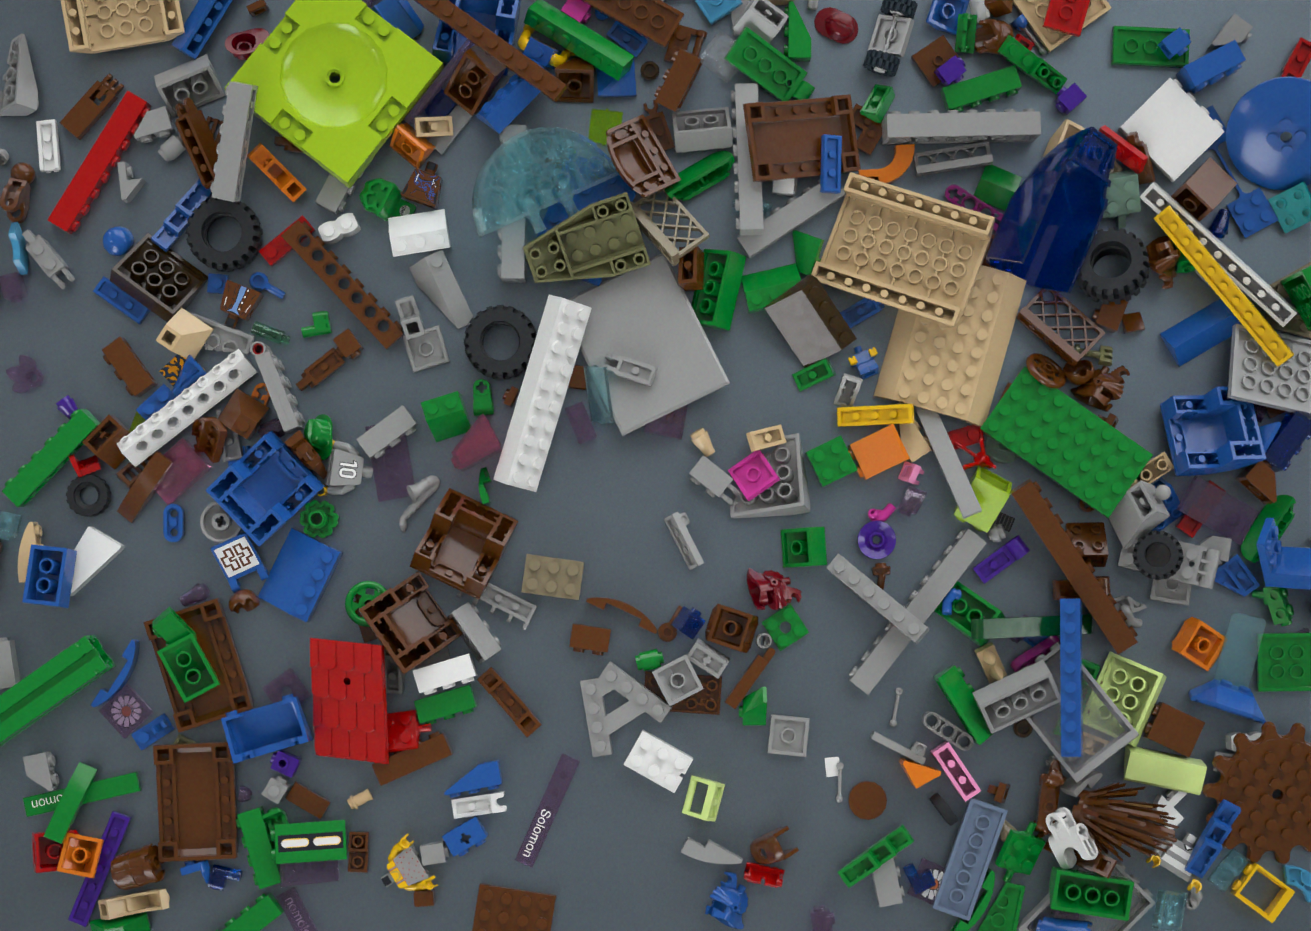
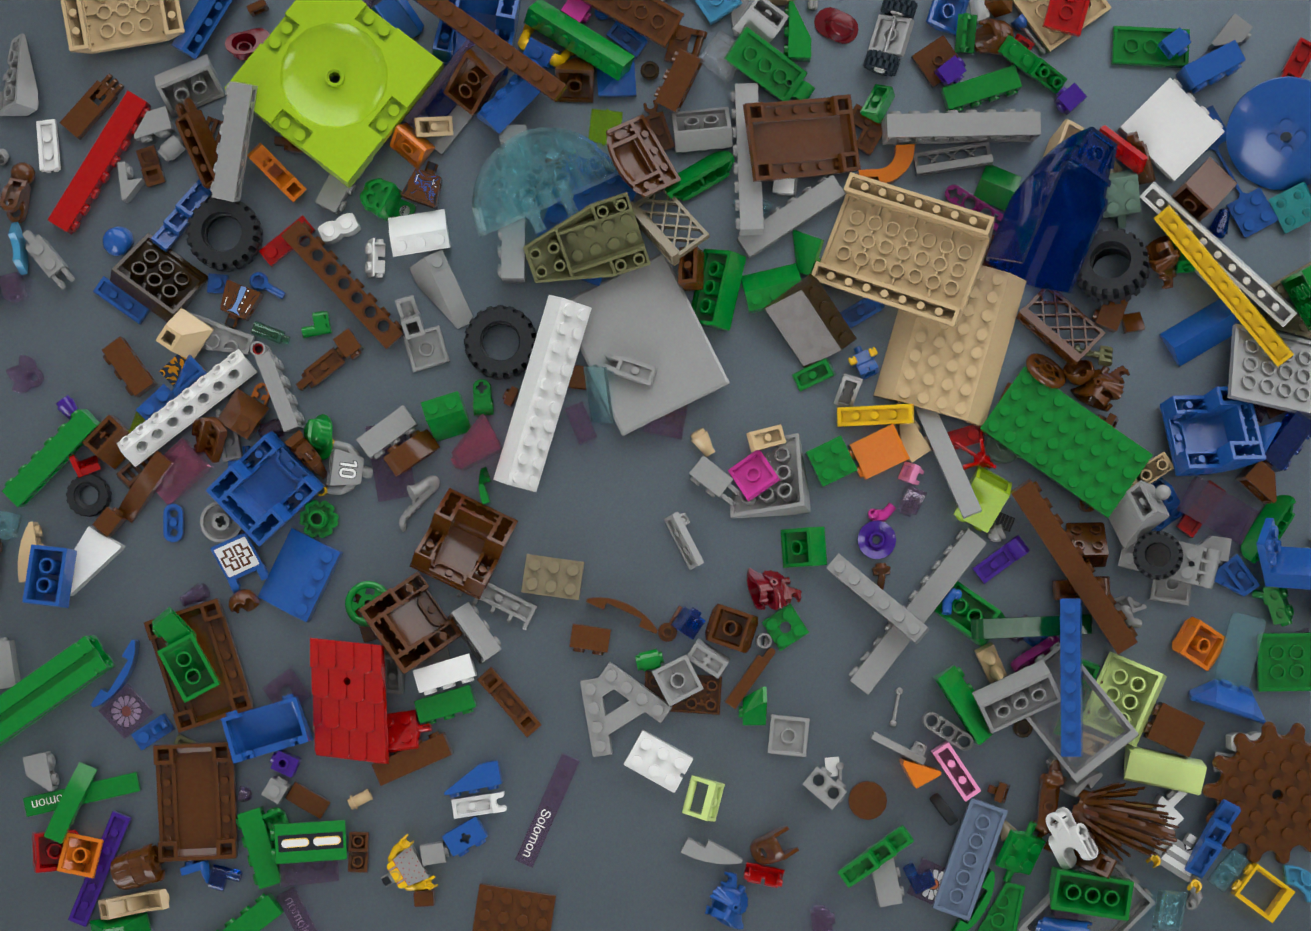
(109, 521): none -> reddish brown brick
(151, 165): none -> reddish brown slope
(374, 250): none -> white hinge
(411, 452): none -> reddish brown brick
(822, 791): none -> light grey brick
(831, 164): blue tile -> none

